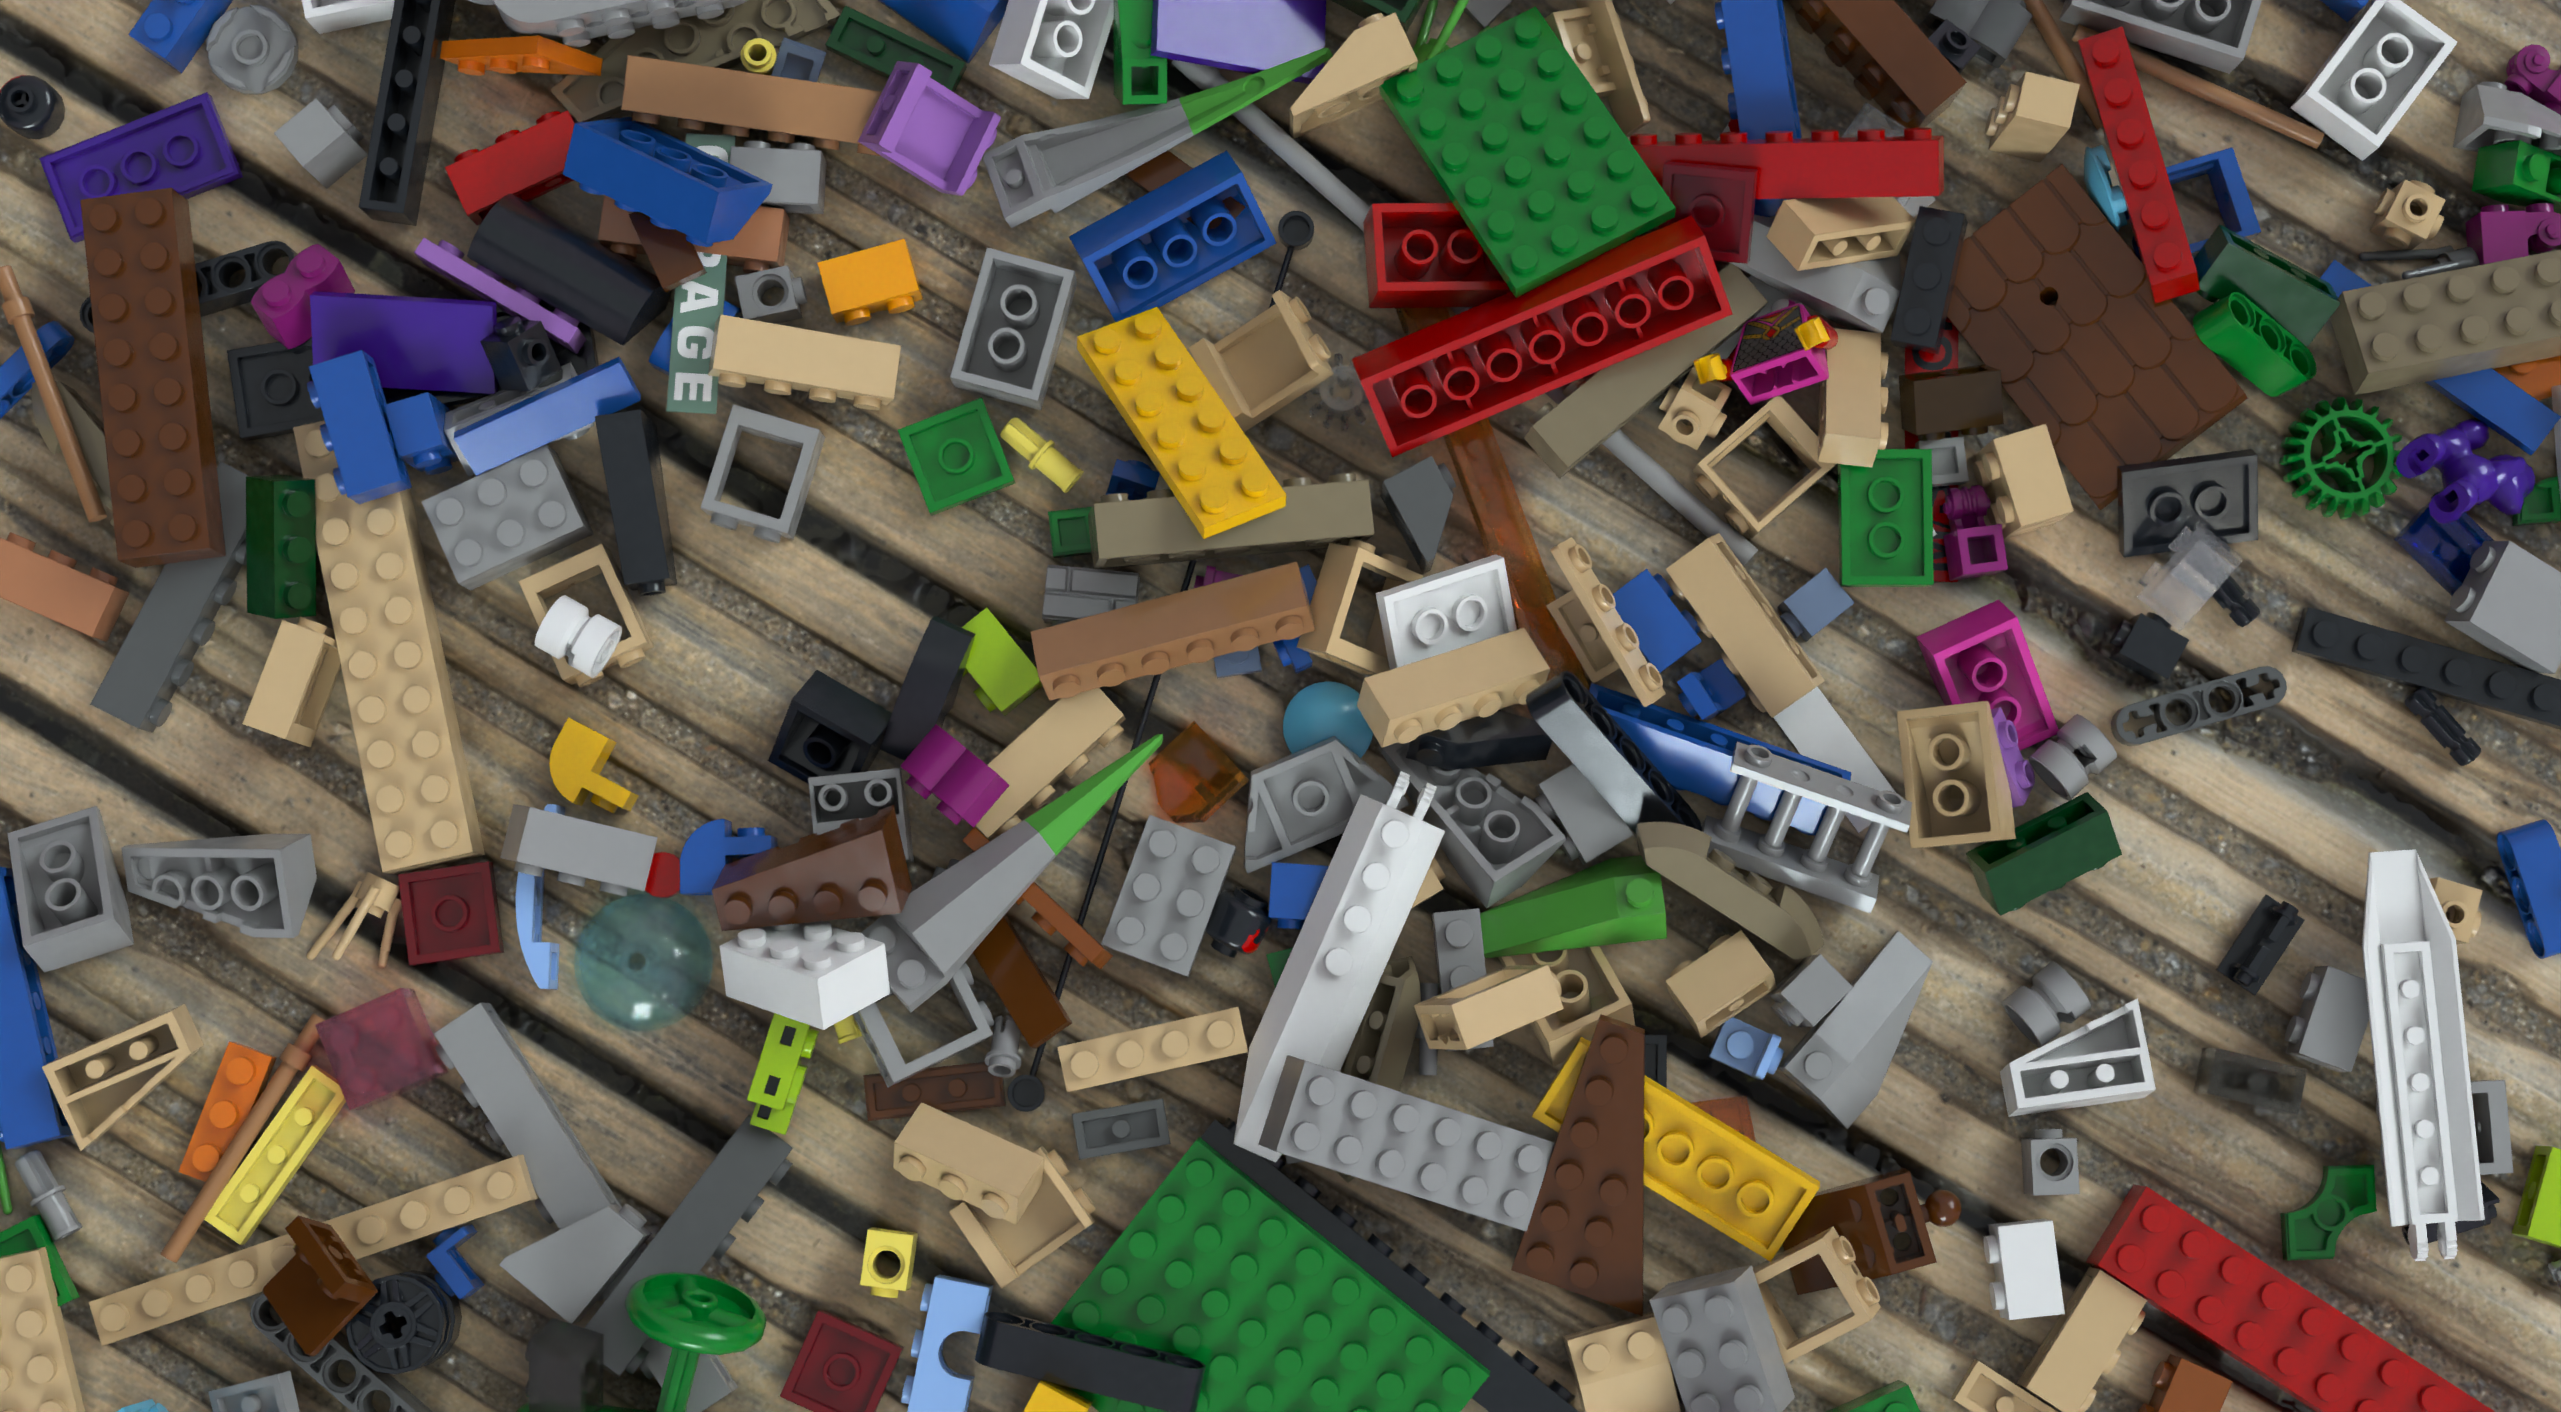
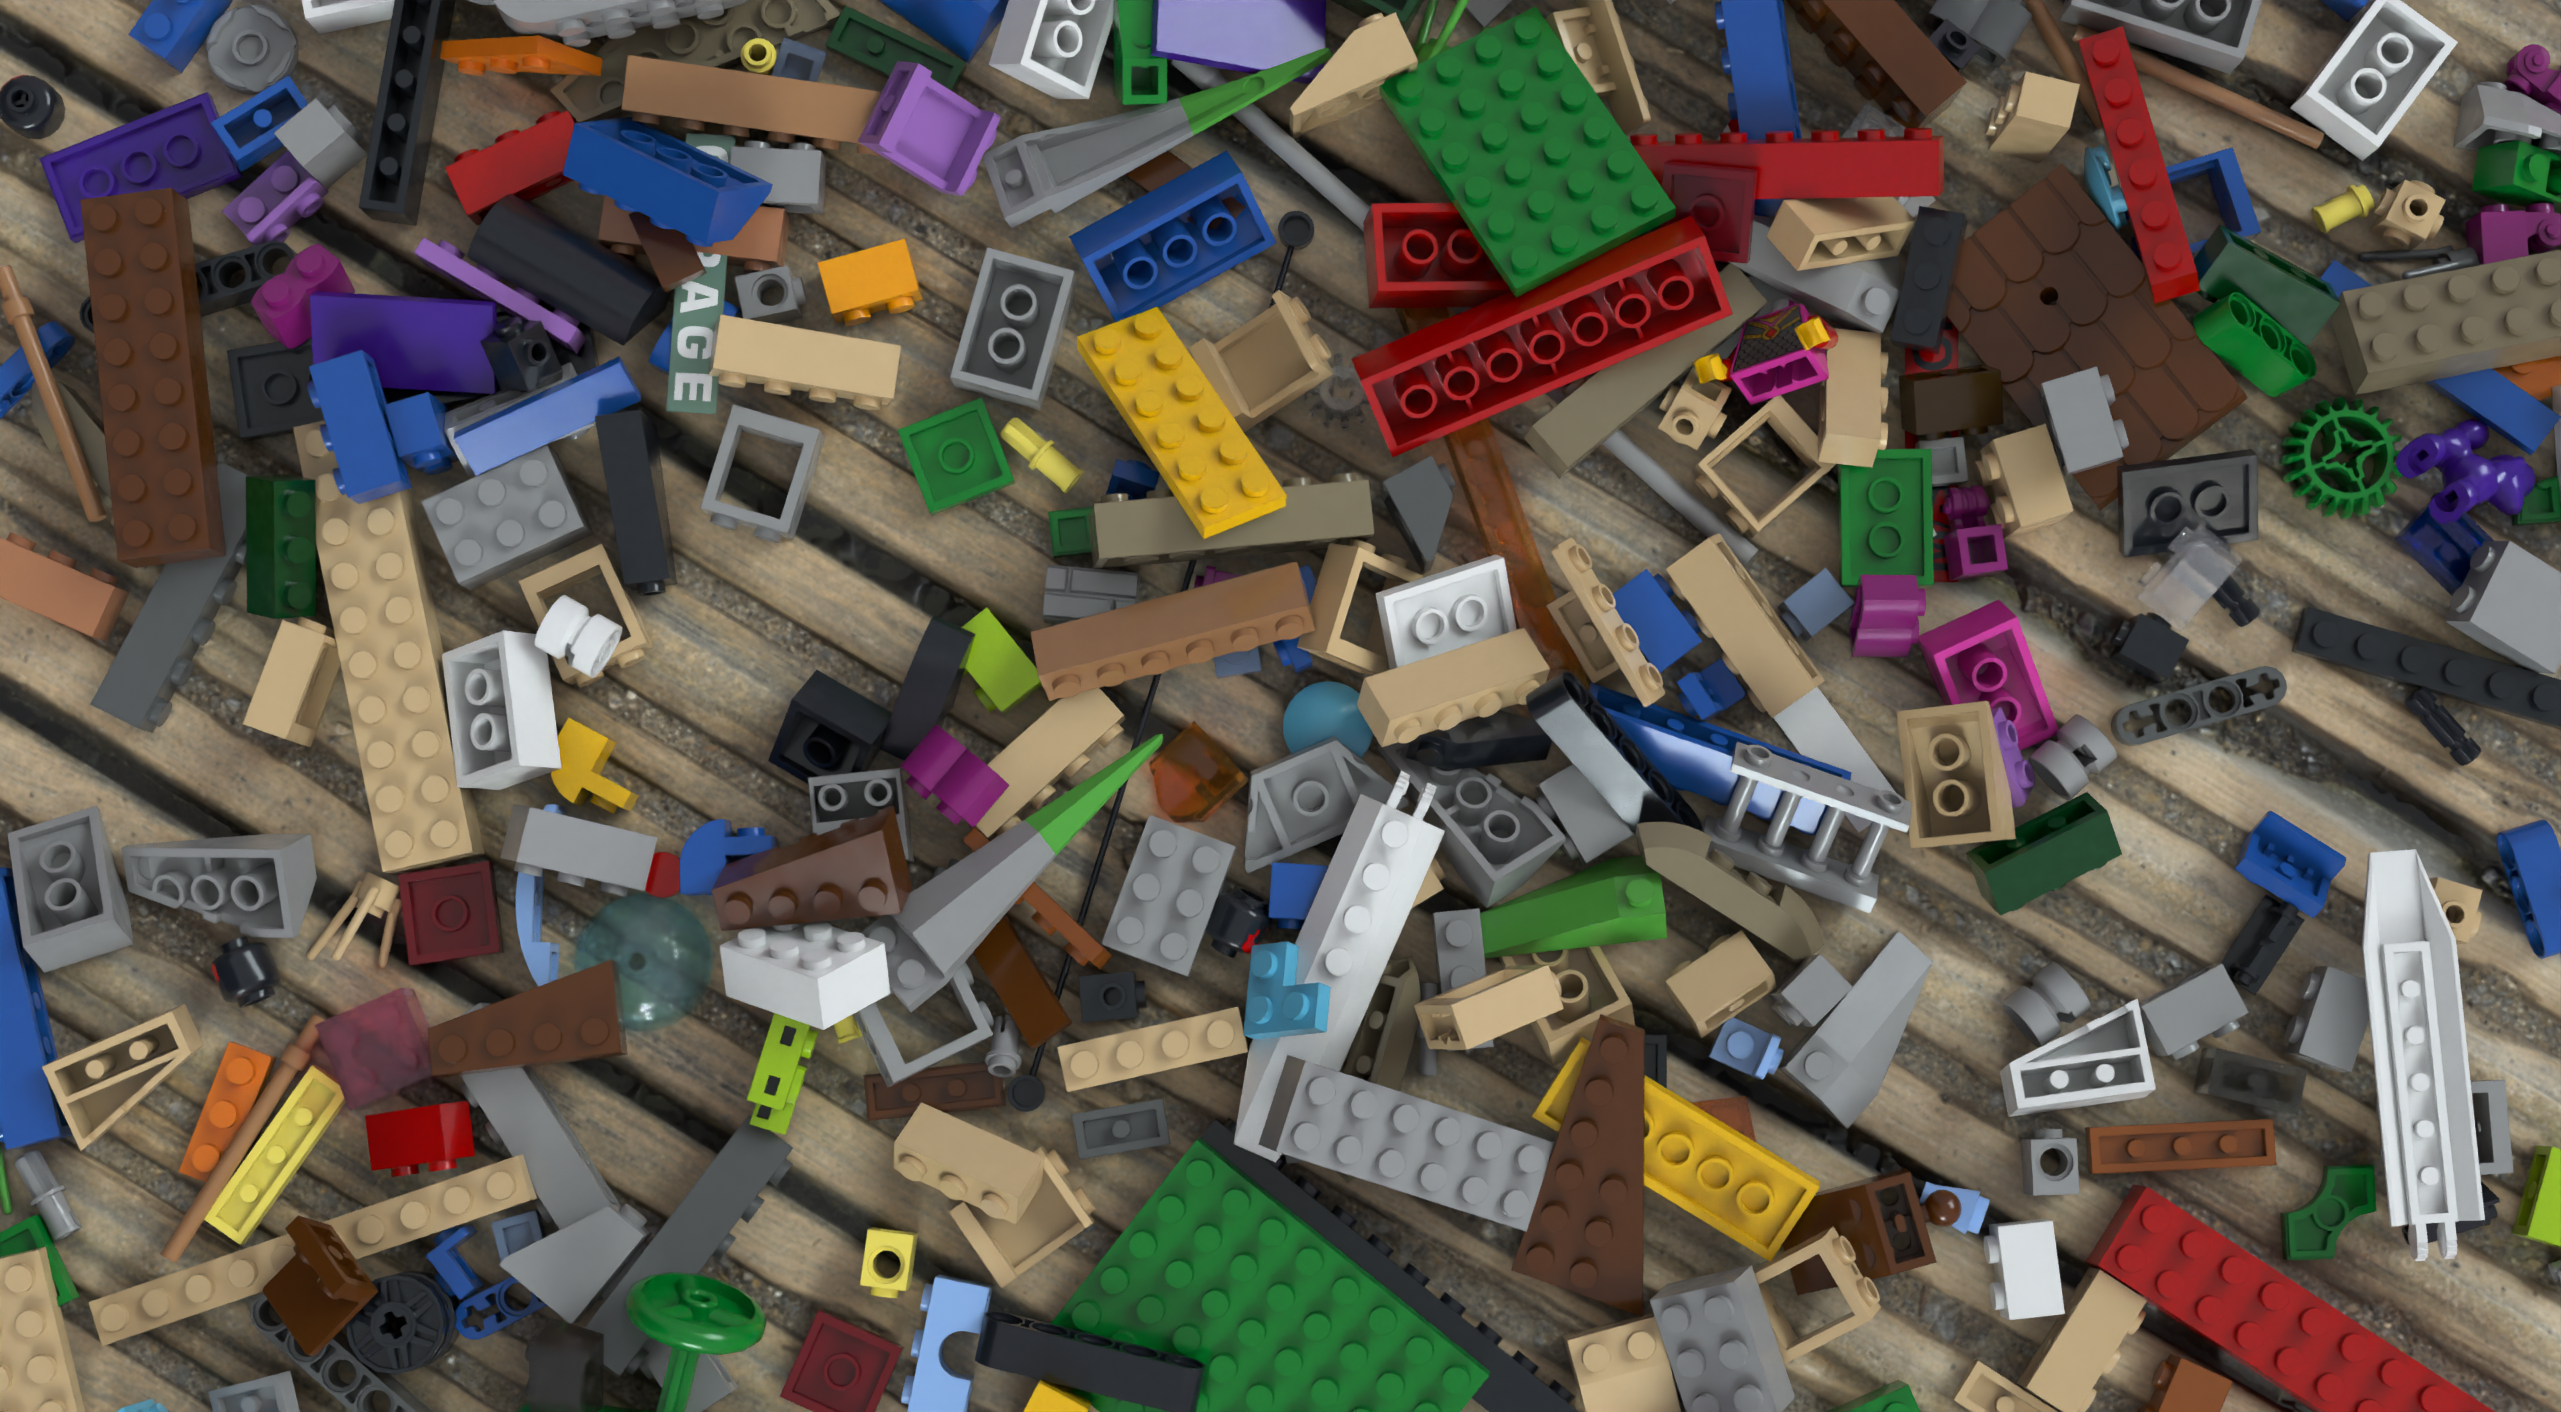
(245, 972): none -> black head
(250, 127): none -> blue brick
(276, 201): none -> medium lavender bracket
(420, 1136): none -> red brick
(493, 1323): none -> blue beam
(500, 711): none -> white brick
(517, 1232): none -> sand blue plate
(546, 1025): none -> reddish brown wedge
(1111, 996): none -> black brick
(1273, 1000): none -> medium azure plate
(1886, 615): none -> magenta brick
(1973, 1206): none -> light blue cone
(2082, 420): none -> light grey brick
(2180, 1146): none -> dark orange plate
(2191, 1011): none -> light grey brick
(2289, 863): none -> blue bracket
(2343, 208): none -> light yellow pin

